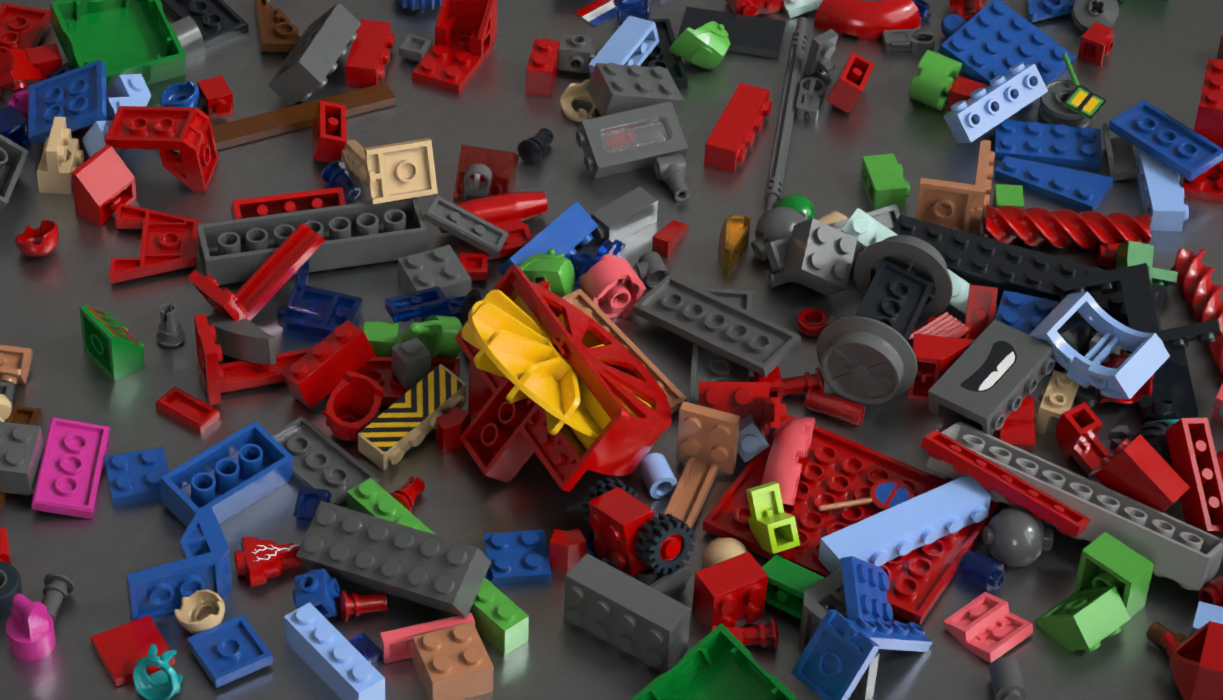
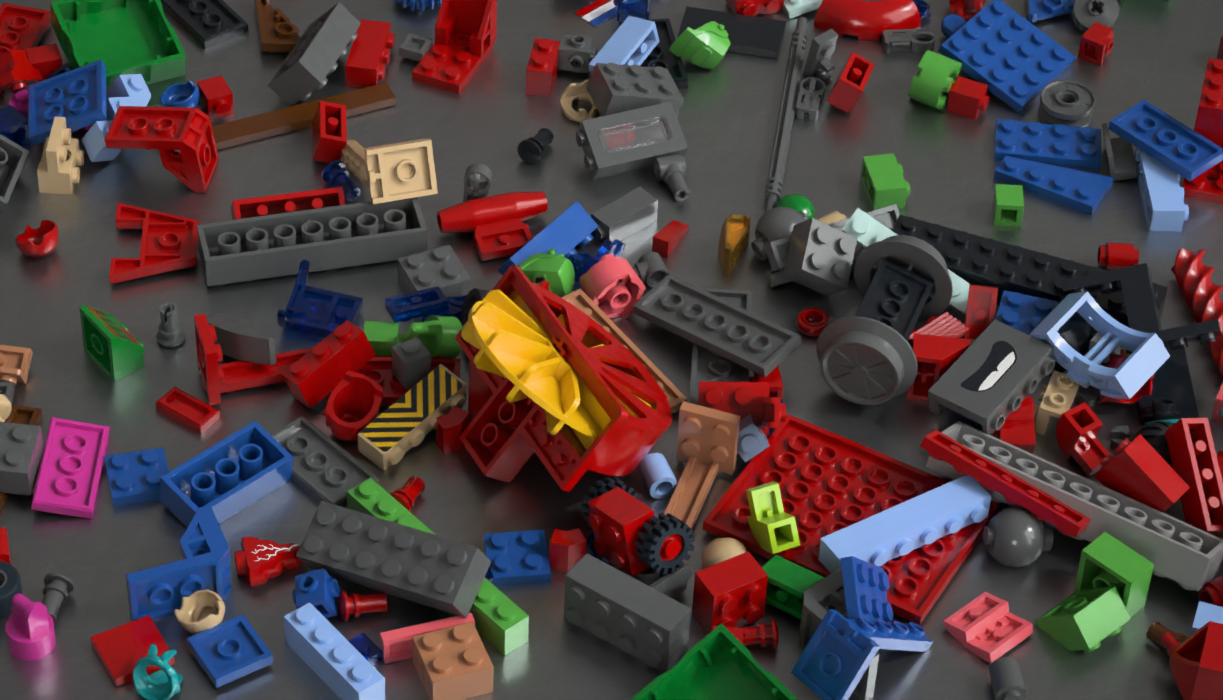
(101, 185): slope -> none
(189, 37): dark grey brick -> none
(264, 281): red bracket -> none
(308, 502): clear blue plate -> none
(466, 226): dark grey tile -> none
(475, 265): red plate -> none
(501, 163): clear red slope -> none
(737, 127): red brick -> none
(789, 444): coral brick -> none
(803, 383): red pin -> none
(819, 401): red piece -> none
(883, 494): piece -> none
(958, 204): nougat bracket -> none
(982, 570): clear blue brick -> none
(995, 103): light blue brick -> none
(1063, 227): red piece -> none
(1082, 100): piece -> none
(1137, 253): brick -> none

